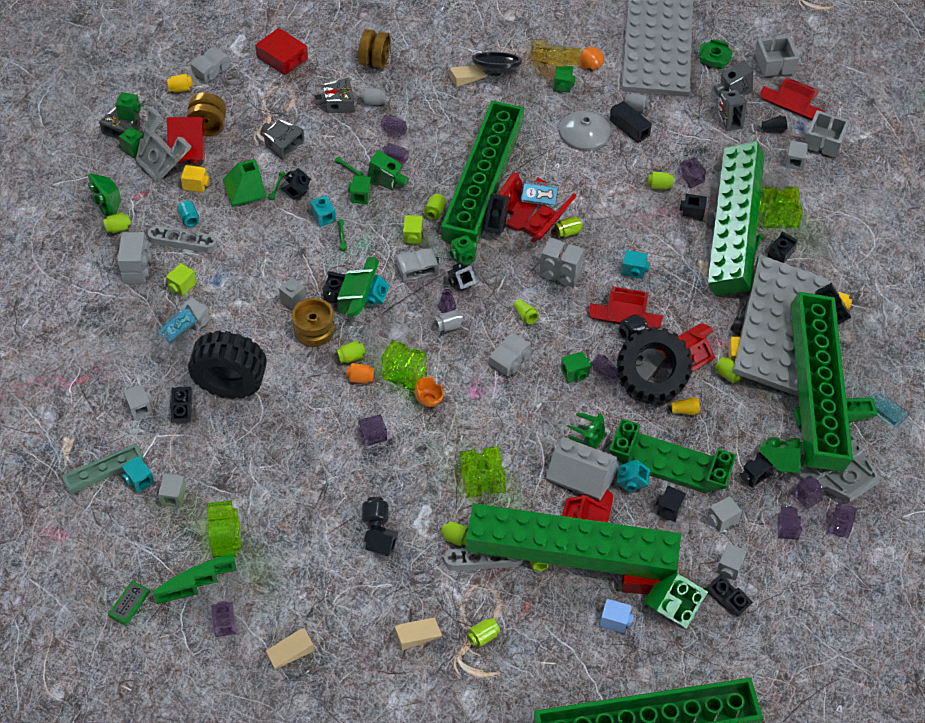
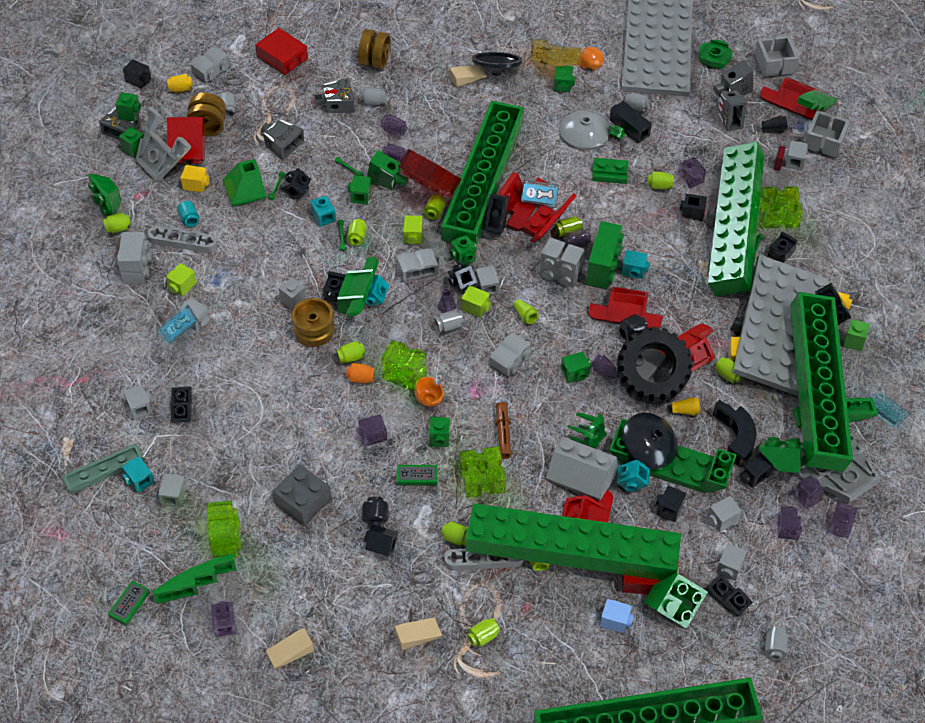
(136, 73): none -> black brick
(227, 364): black tyre -> none
(230, 102): none -> light grey brick
(302, 494): none -> dark grey brick
(356, 232): none -> lime brick
(417, 475): none -> tile
(429, 174): none -> clear red brick
(439, 431): none -> green brick
(475, 301): none -> lime brick
(487, 280): none -> light grey brick
(503, 422): none -> dark orange pin
(577, 238): none -> clear purple brick
(604, 255): none -> green brick
(610, 170): none -> green plate
(617, 132): none -> green plate
(644, 445): none -> black dish
(743, 427): none -> black arch
(776, 643): none -> light grey brick
(779, 158): none -> dark red tile
(816, 100): none -> green slope
(856, 335): none -> bright green brick

